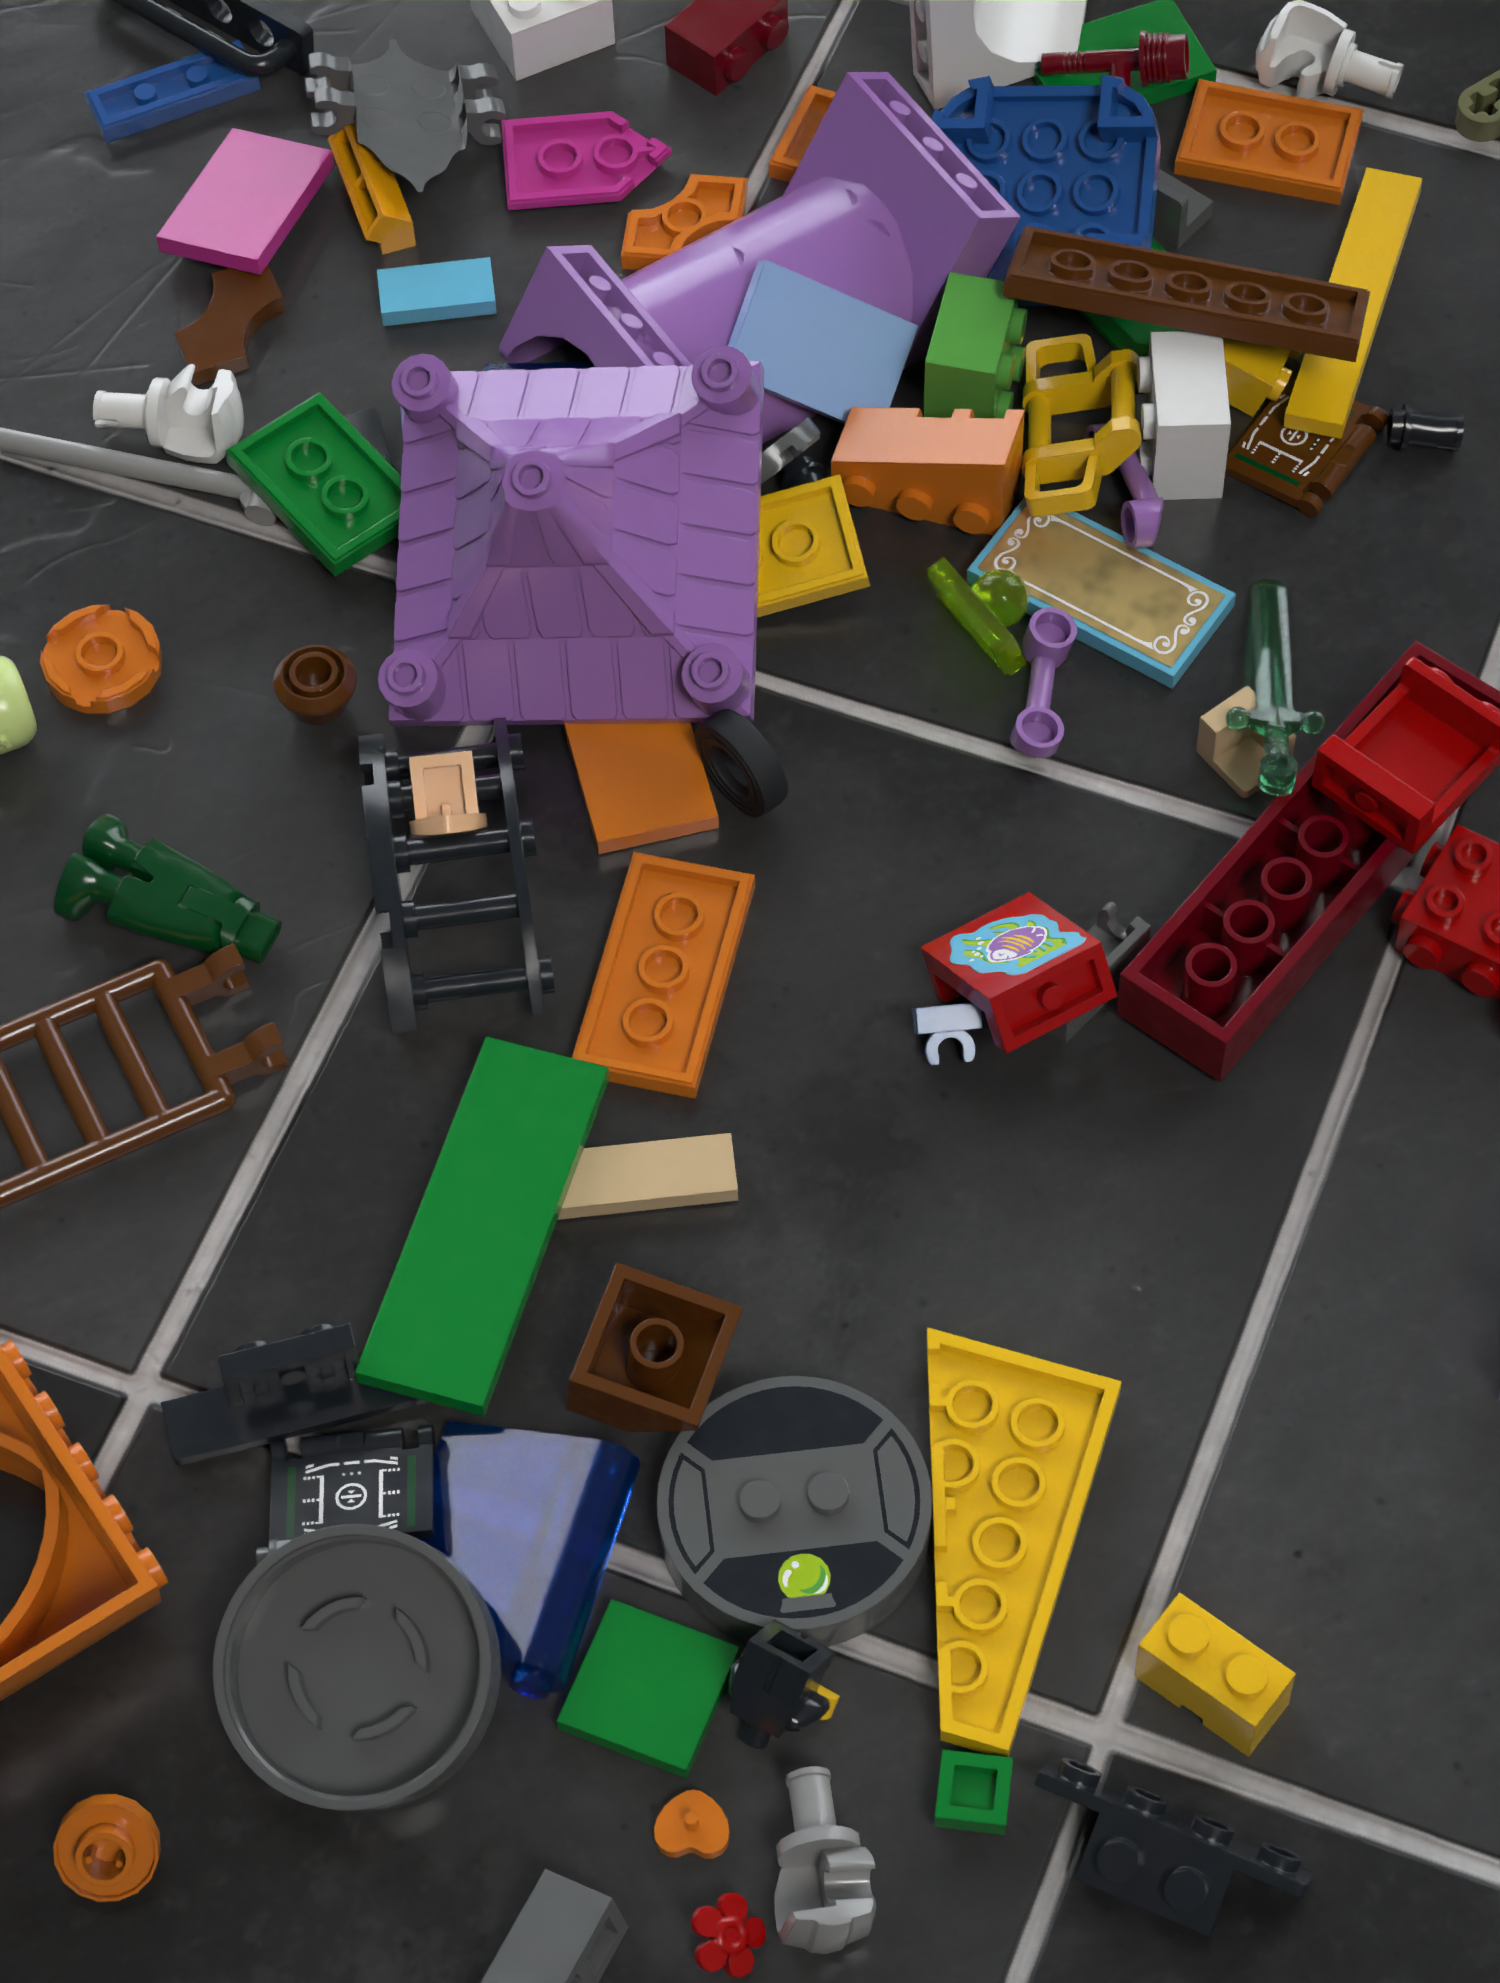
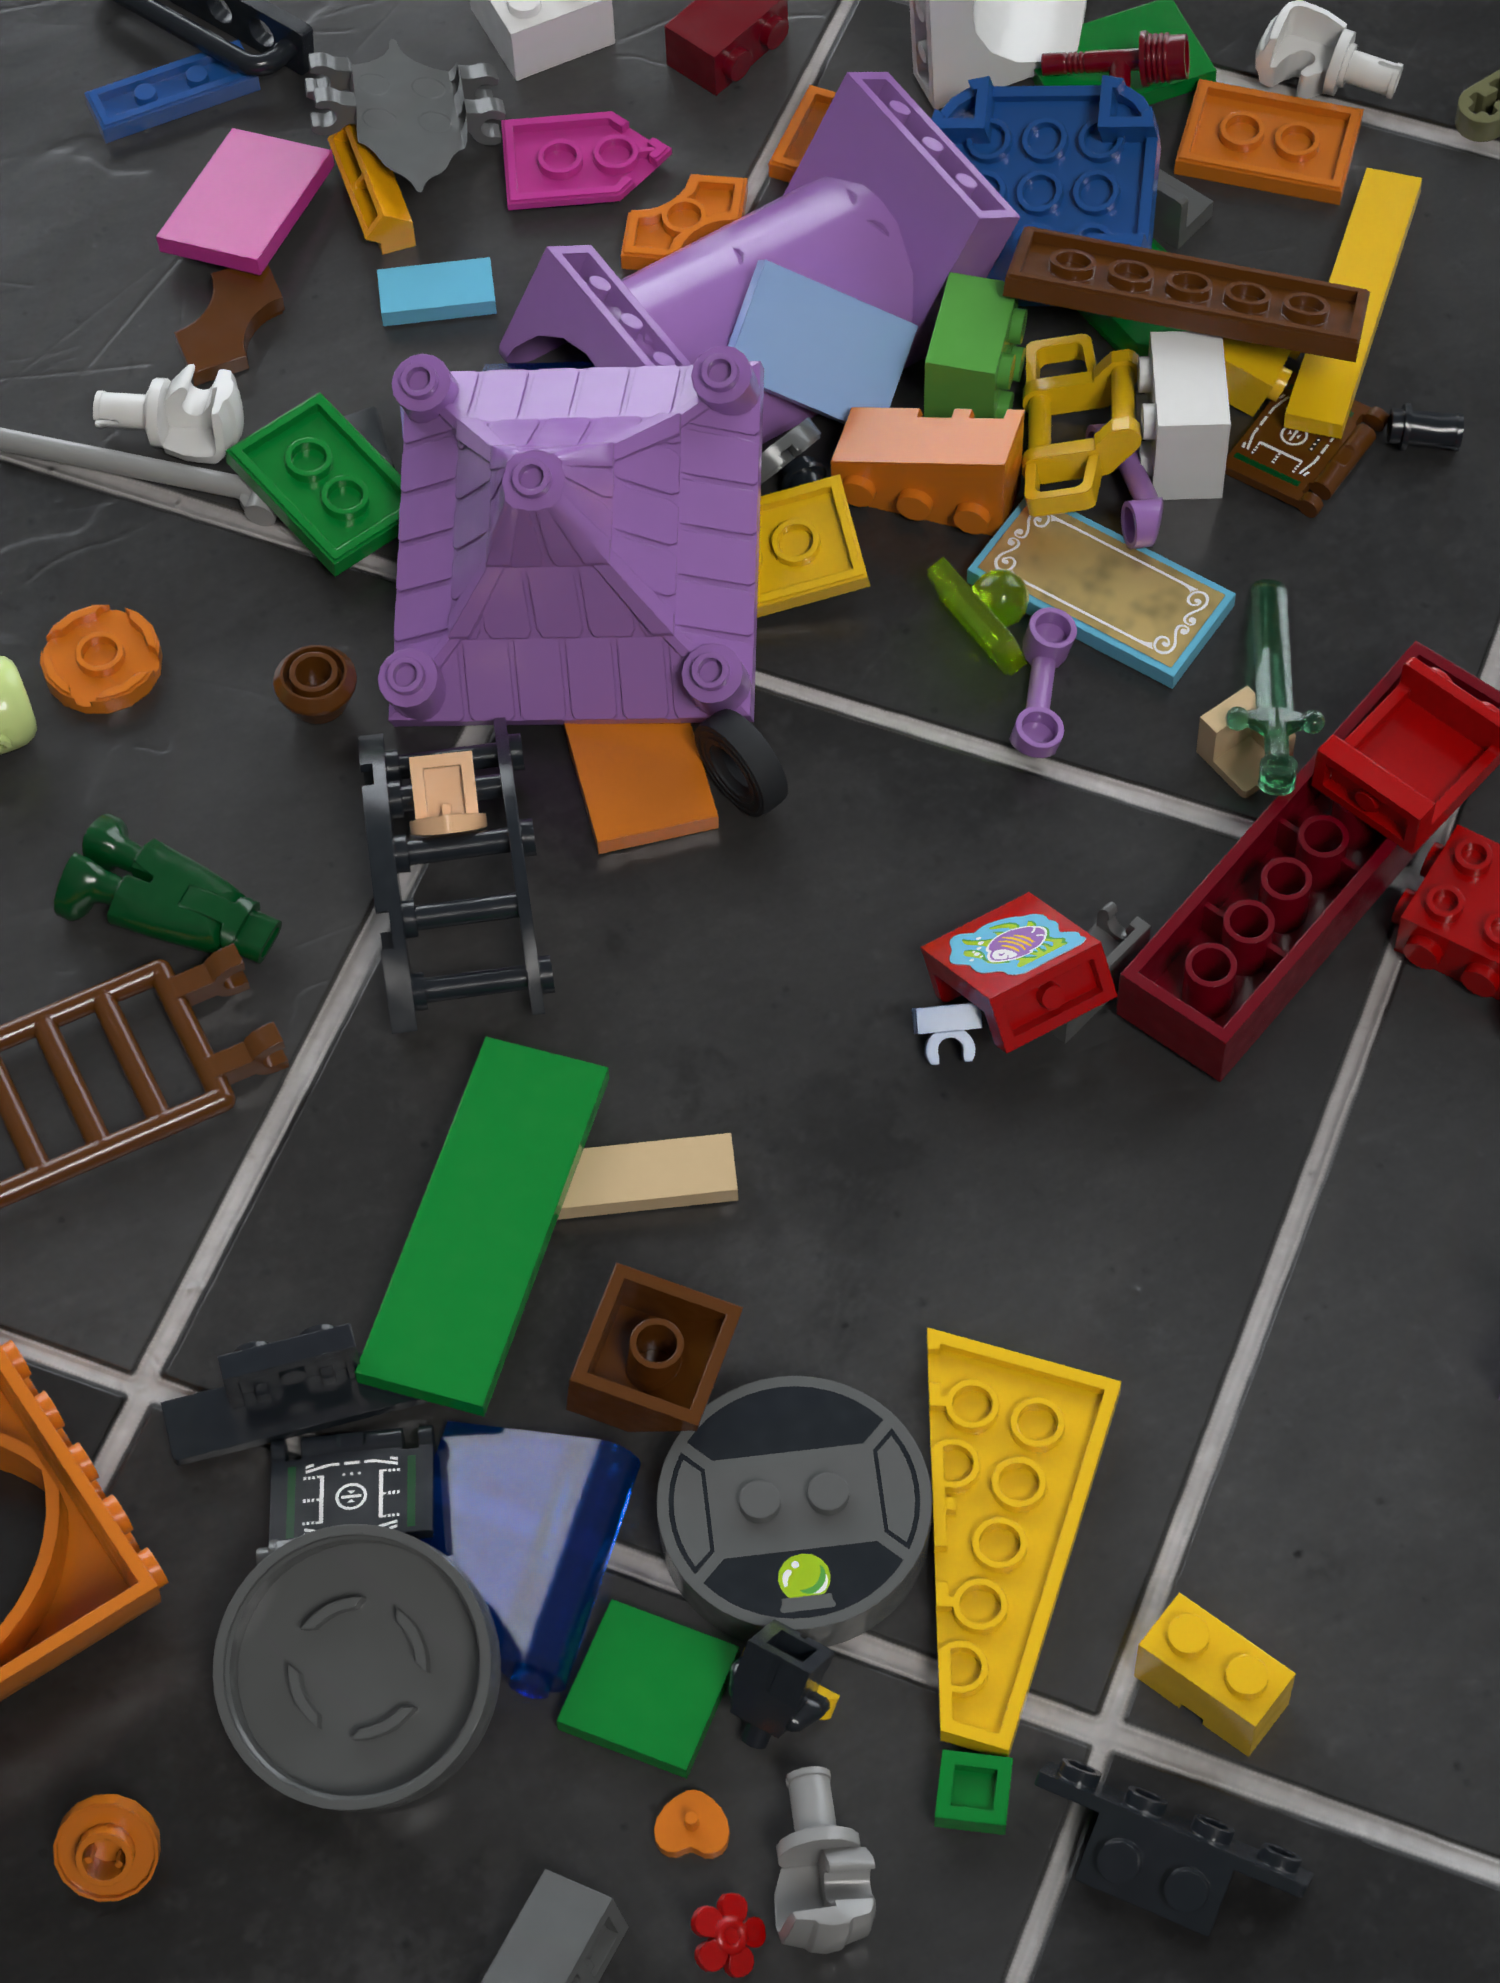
(665, 973): orange tile -> none

